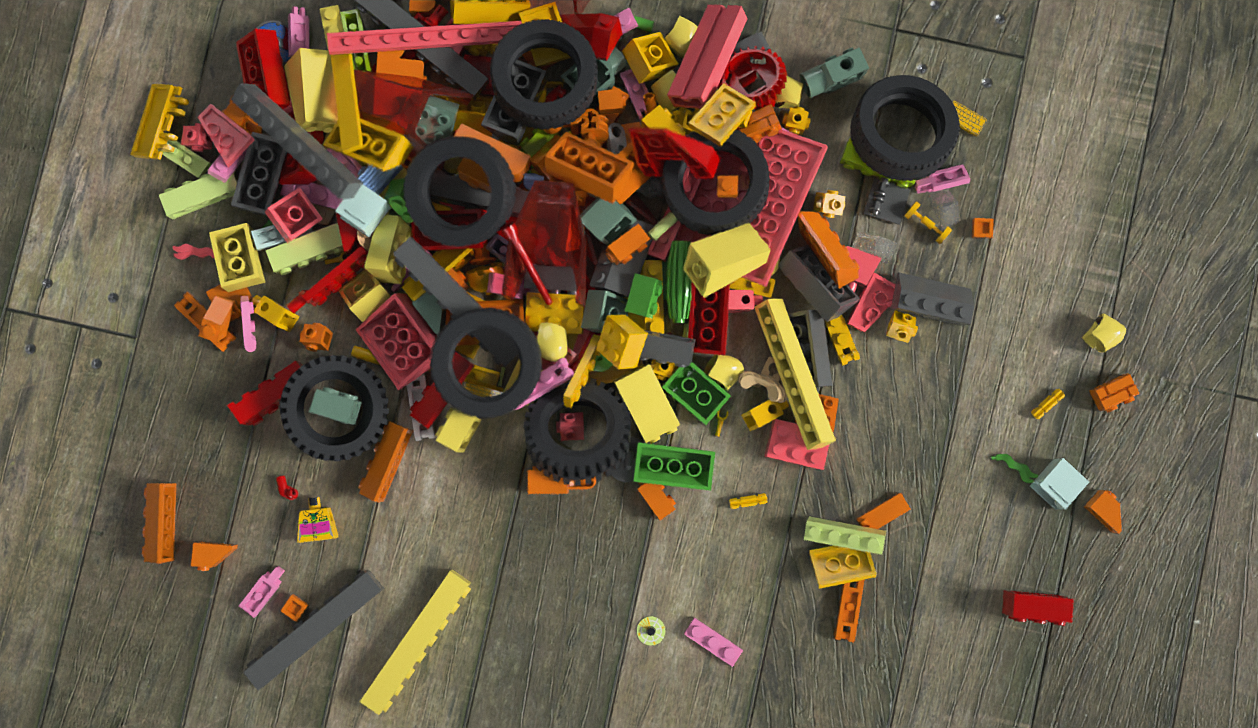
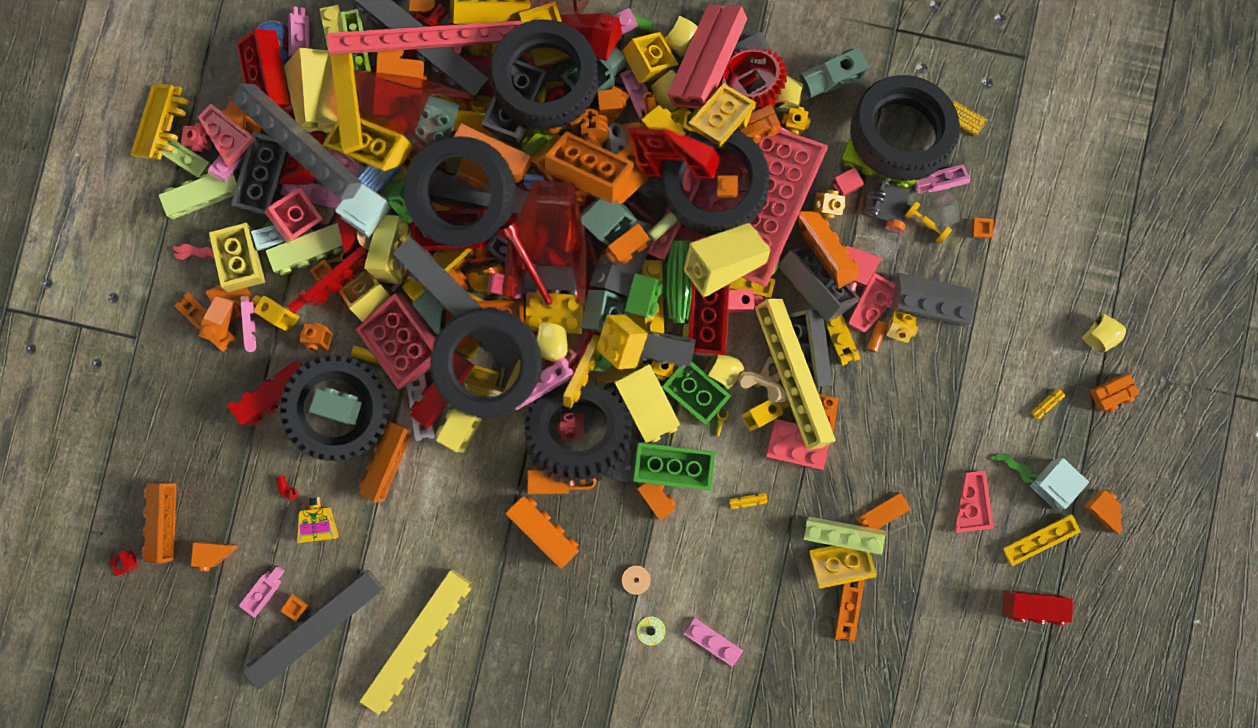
(129, 562): none -> red bracket
(321, 269): none -> orange plate
(542, 531): none -> orange slope
(636, 580): none -> light nougat piece
(847, 182): none -> coral brick
(877, 336): none -> orange axle
(895, 226): none -> orange tile
(974, 504): none -> coral wing
(1041, 540): none -> yellow plate

